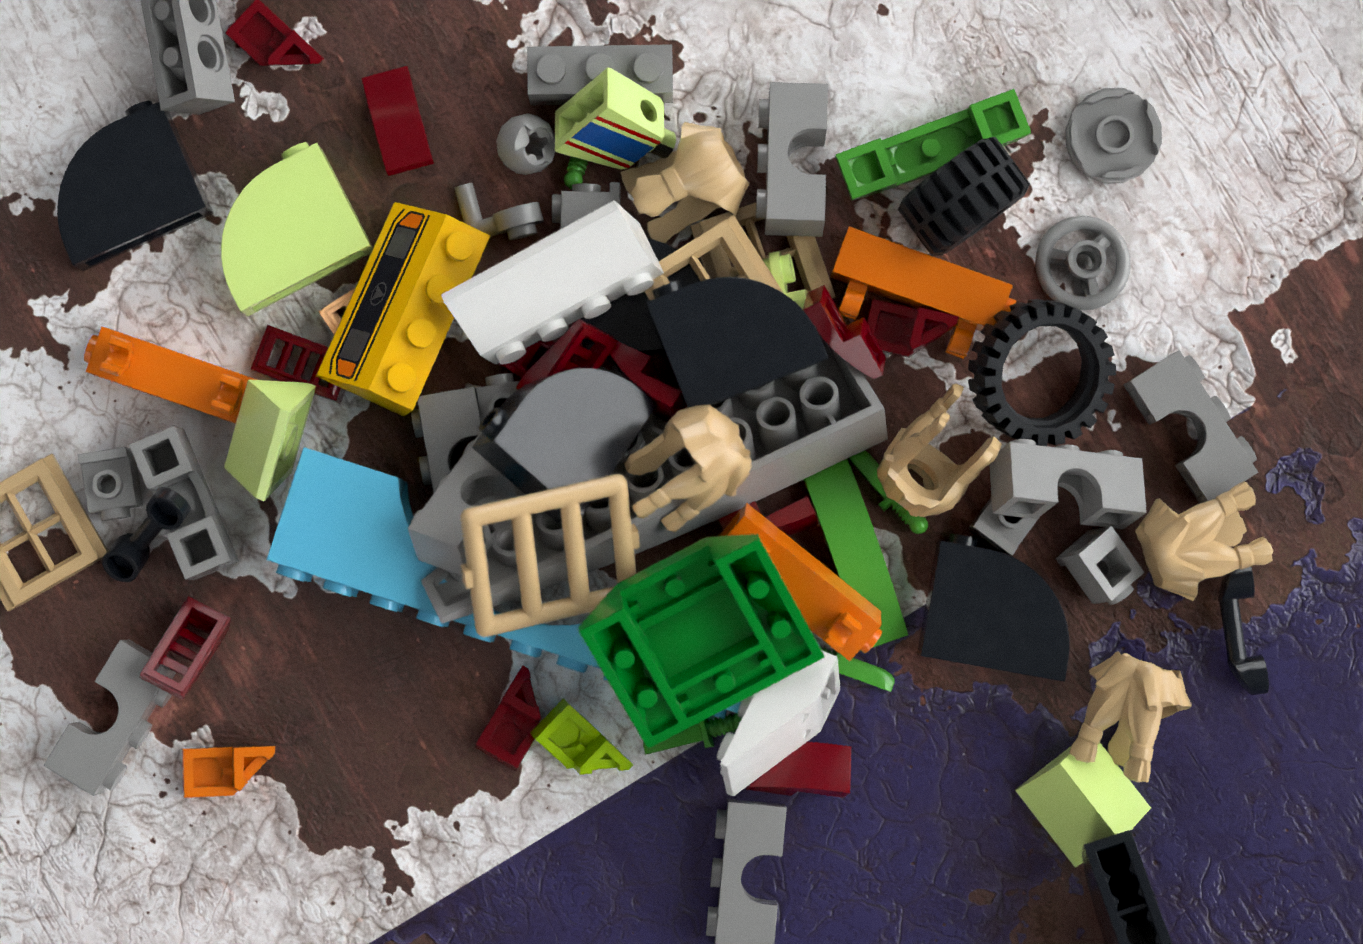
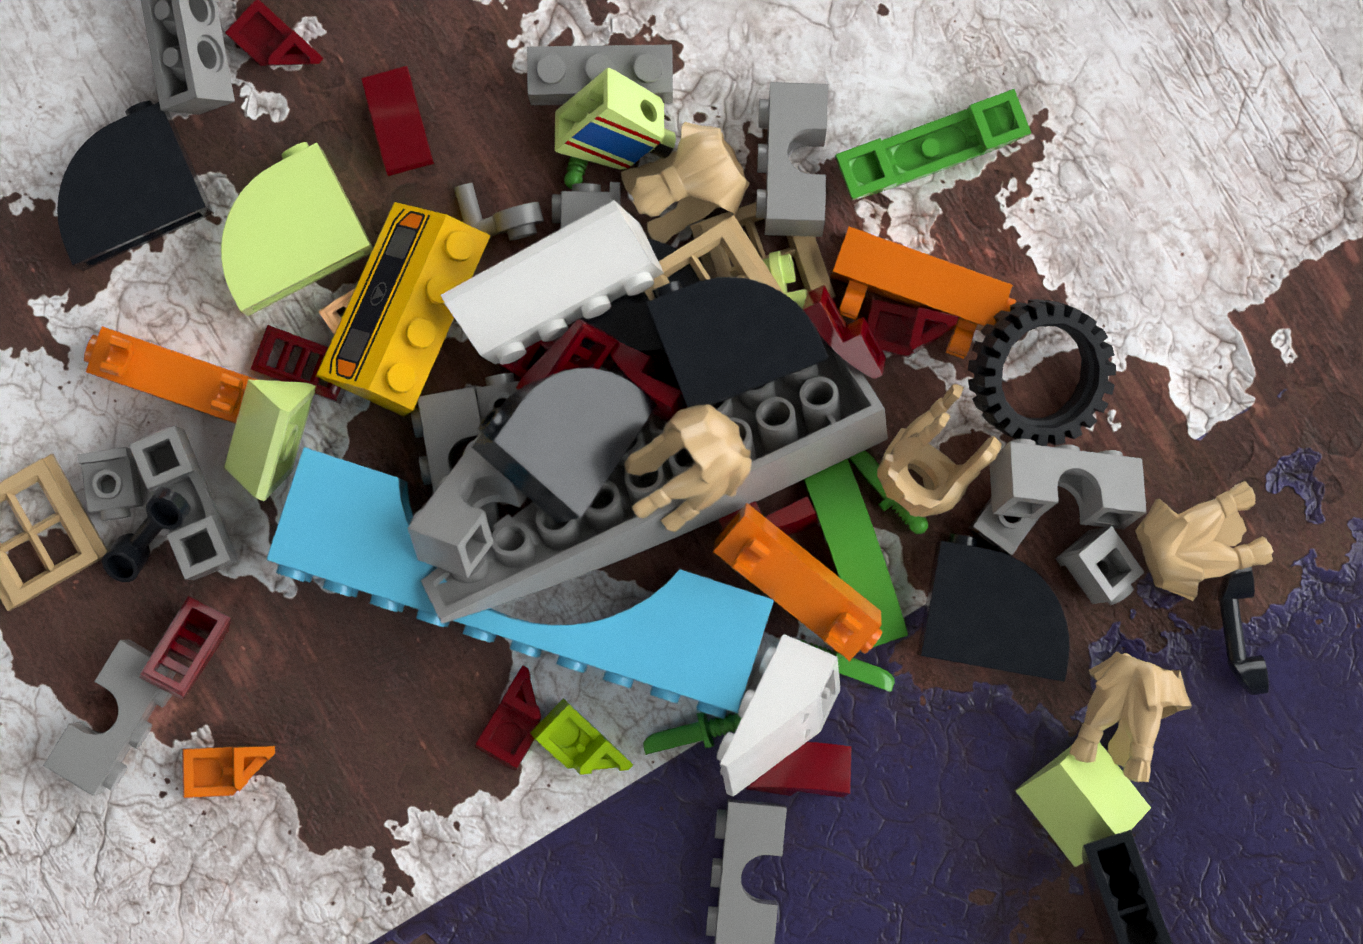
(519, 511): tan bar -> none
(526, 144): light grey piece -> none
(698, 634): green slope -> none
(963, 196): black tyre -> none
(1095, 250): light grey piece -> none
(1100, 142): light grey tile -> none
(1219, 456): light grey arch -> none

